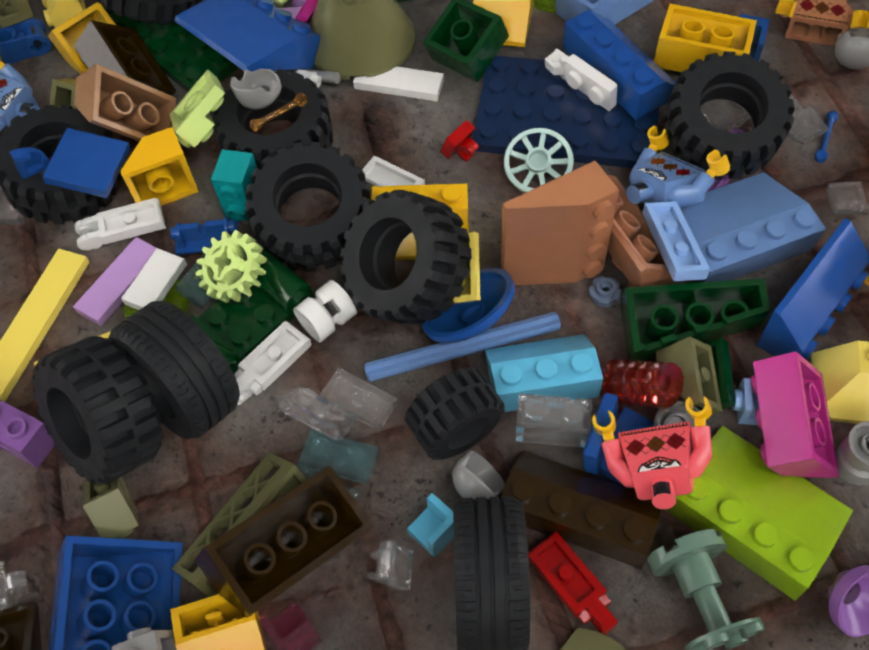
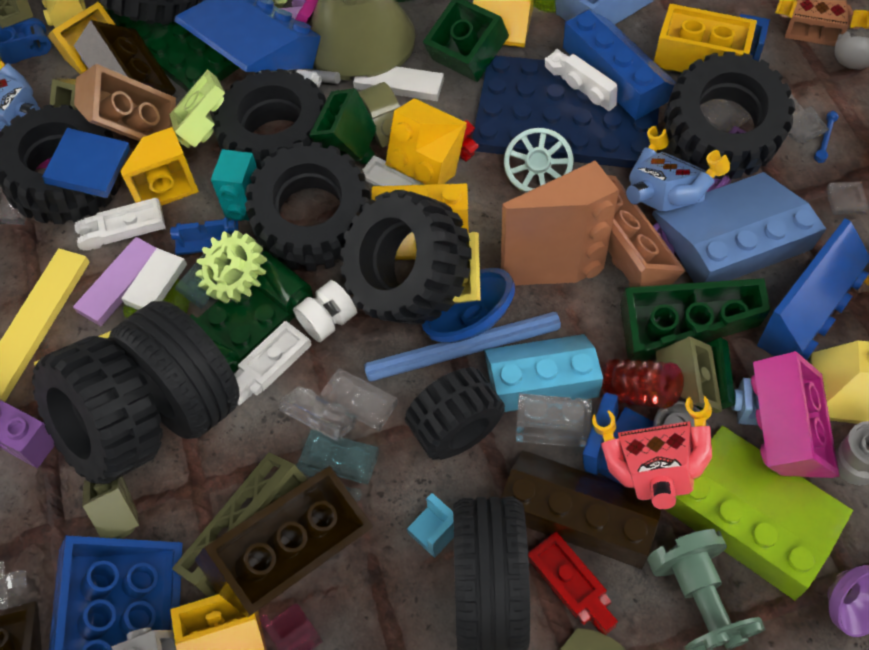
(29, 161): blue tile -> none
(256, 88): light grey hair -> none
(300, 100): clear orange hinge -> none
(345, 125): none -> dark green torso
(381, 105): none -> olive brick
(393, 565): clear tile -> none
(425, 143): none -> yellow slope
(476, 477): light grey hair -> none
(605, 298): sand blue plate -> none
(675, 241): light blue plate -> none

